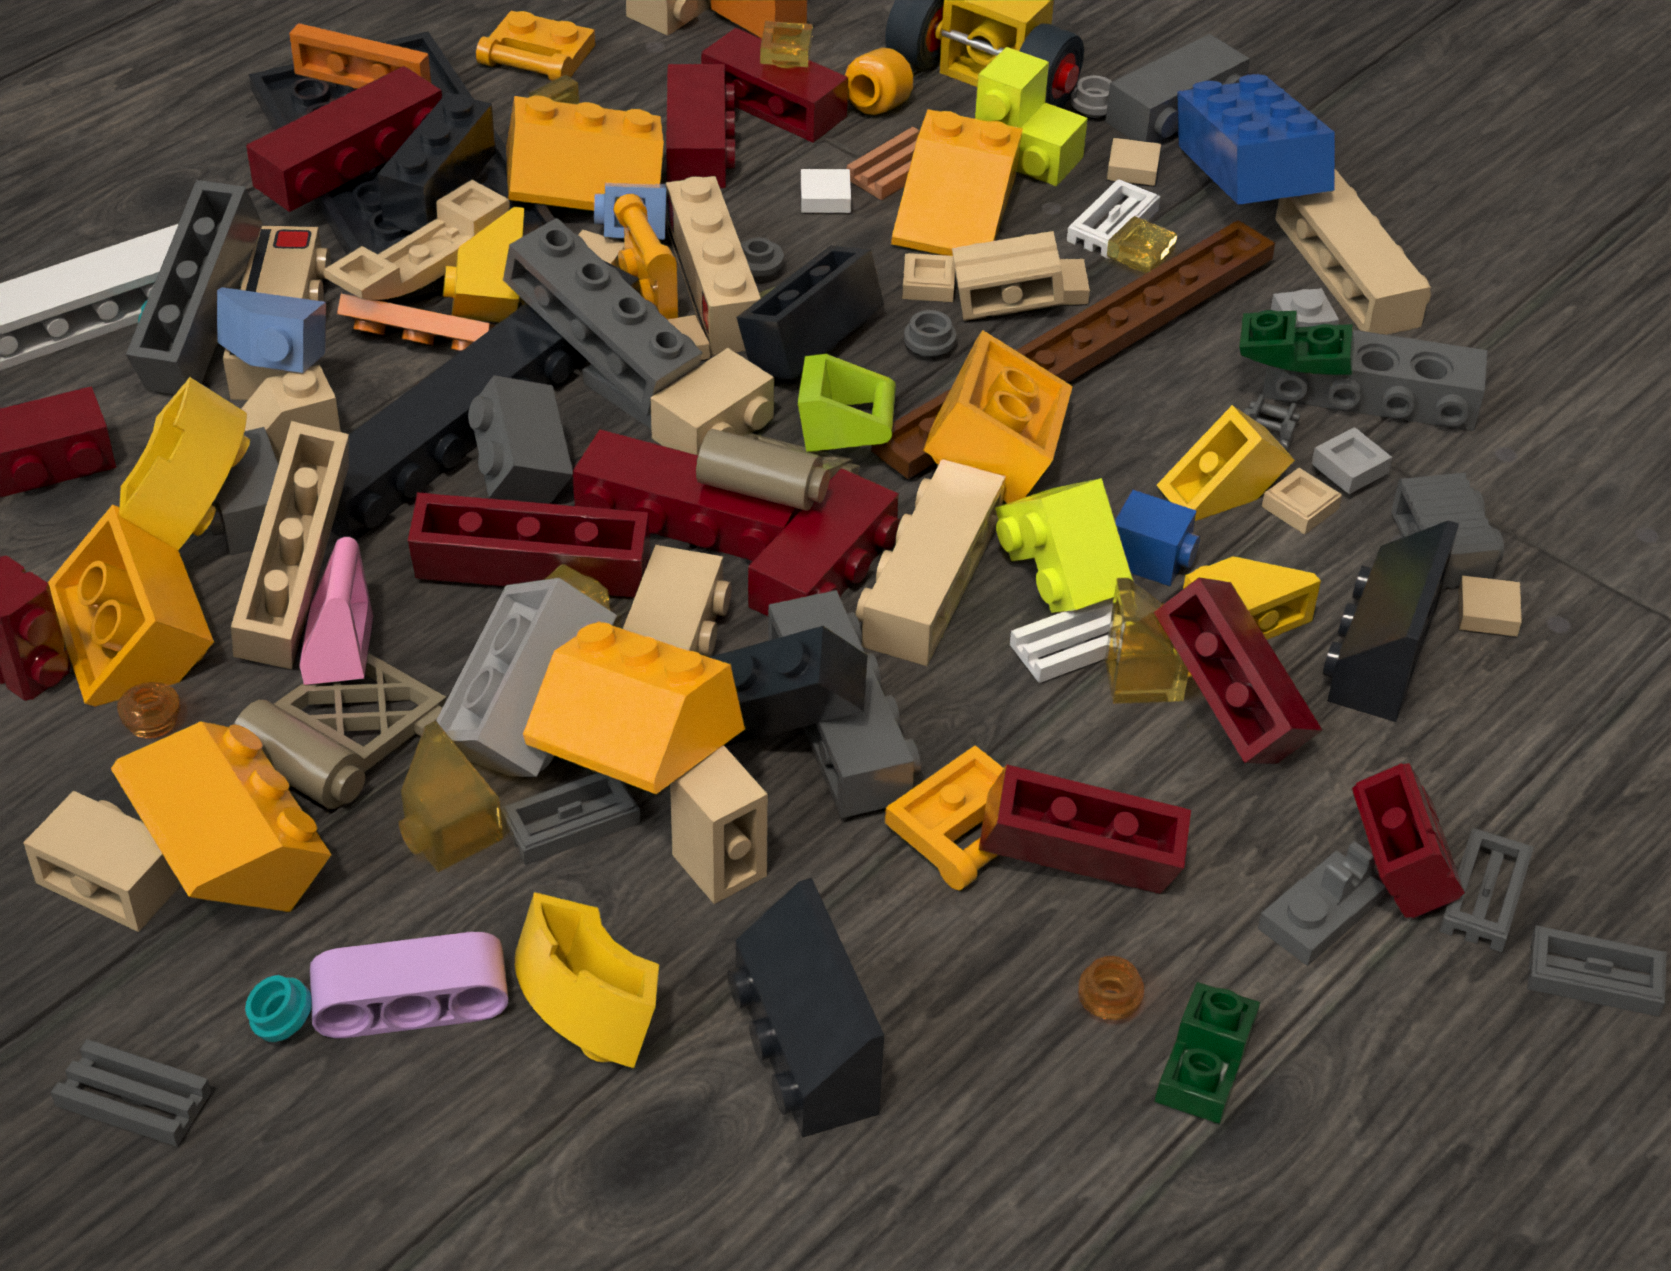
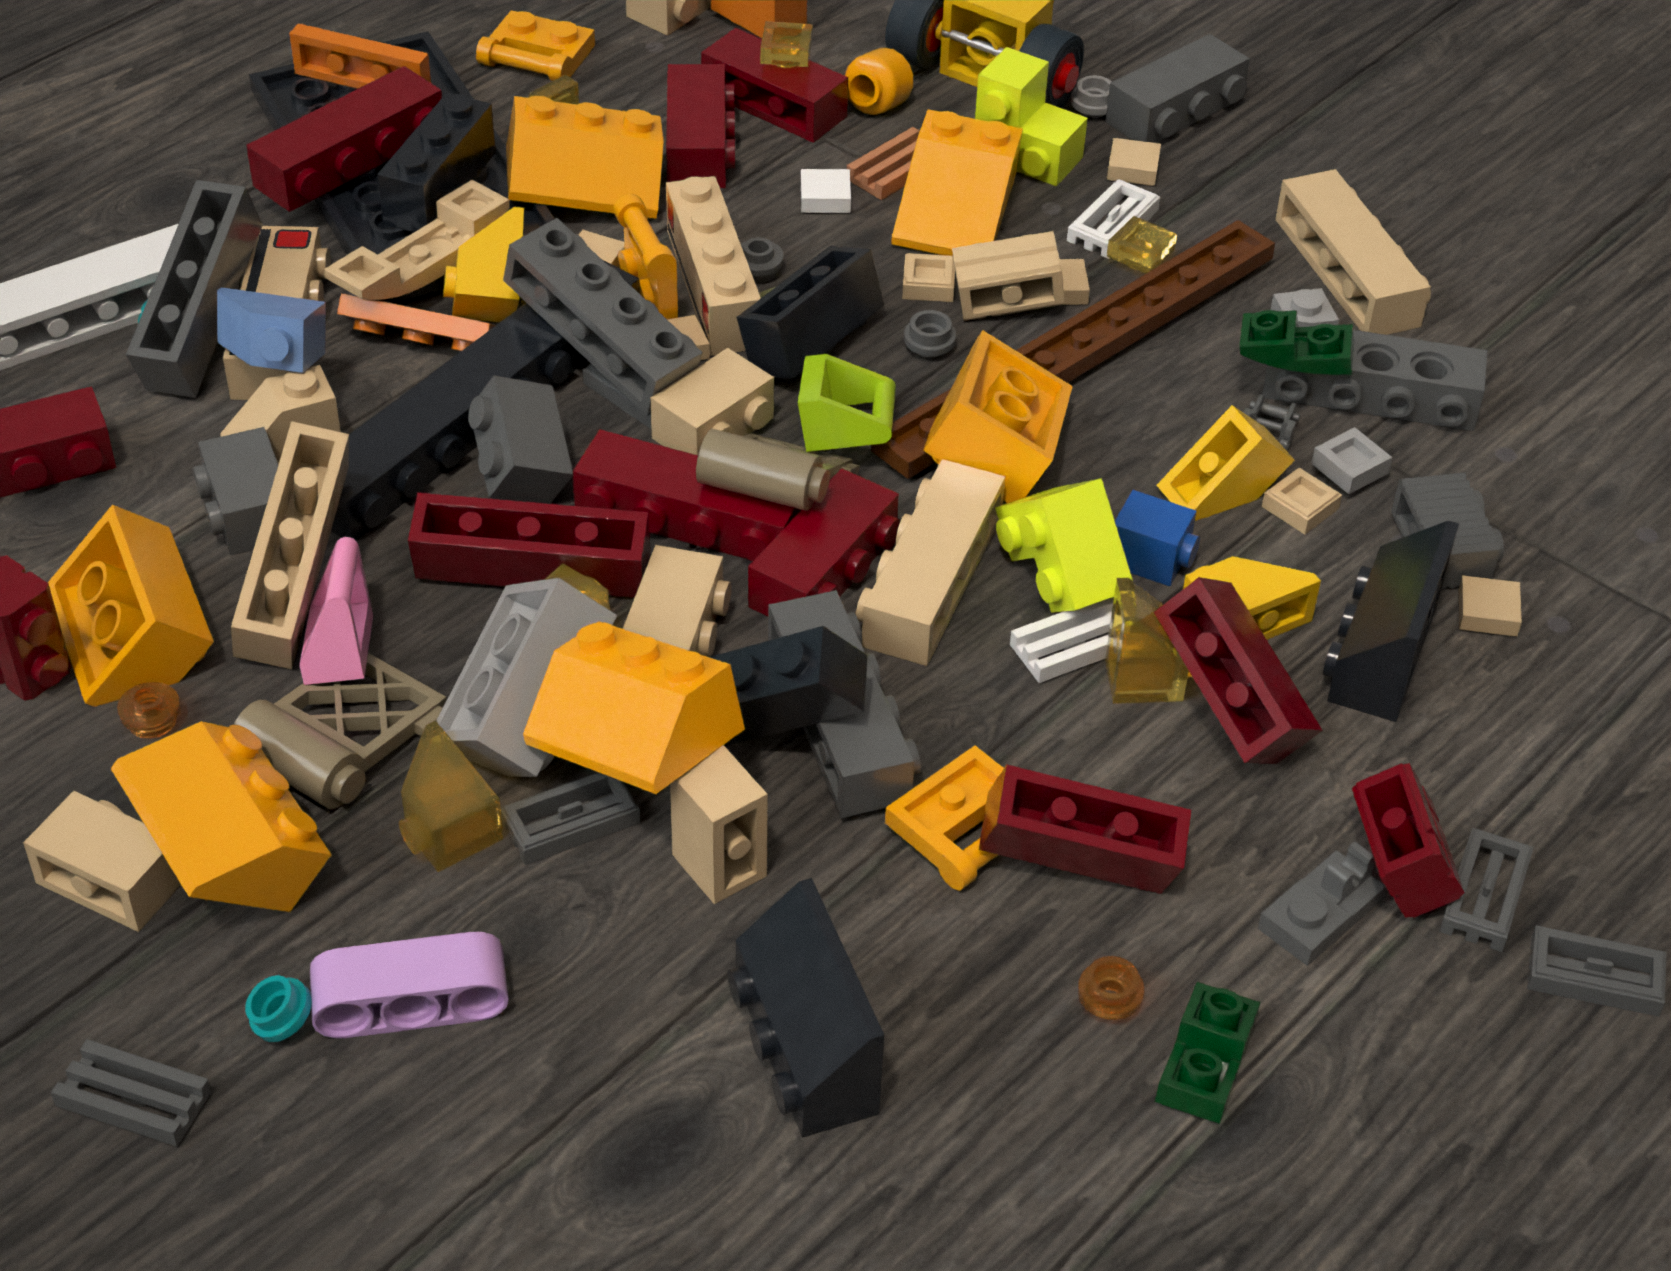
(184, 465): yellow brick -> none
(585, 980): yellow brick -> none
(652, 196): medium blue brick -> none
(1255, 140): blue brick -> none

